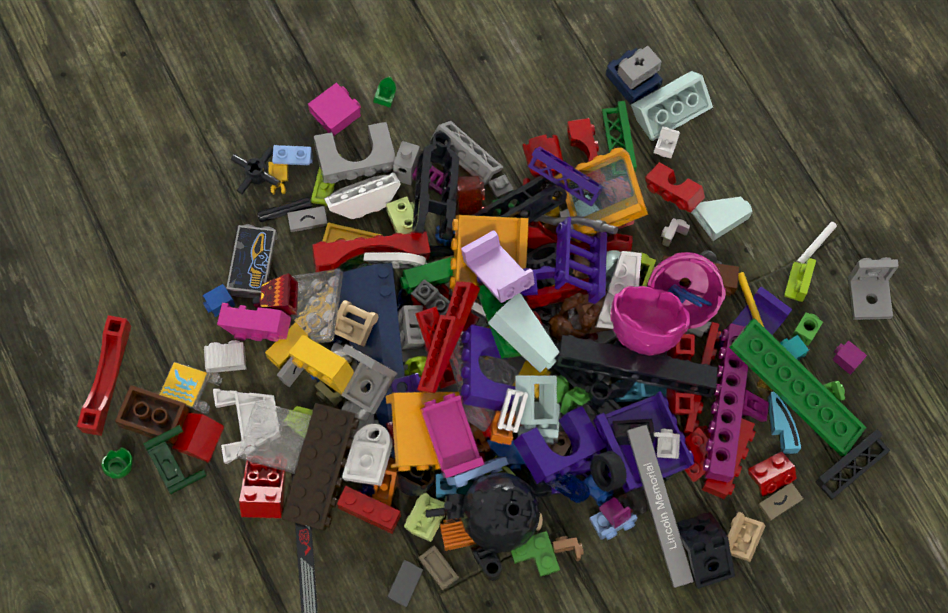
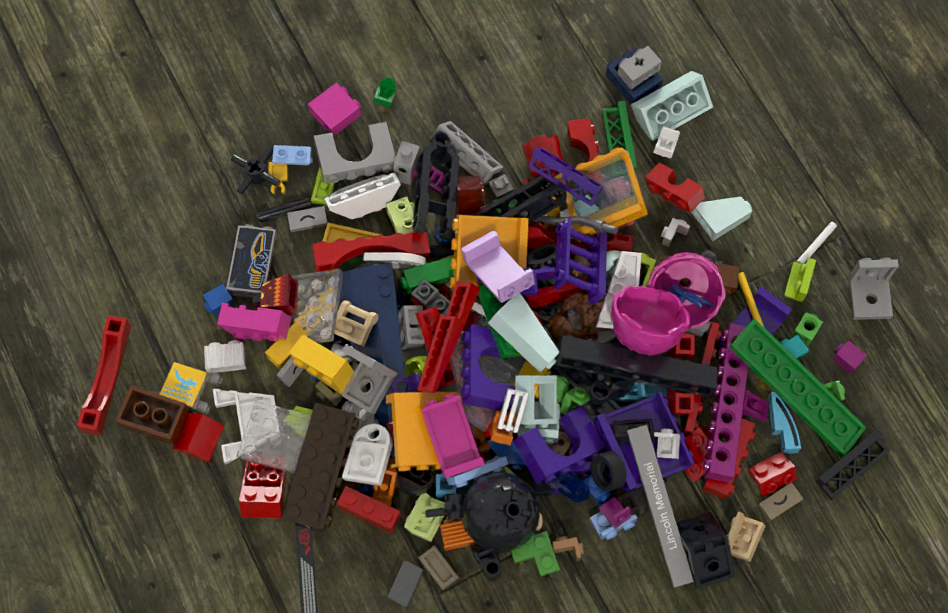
(117, 463): green hair -> none
(166, 463): dark green plate -> none

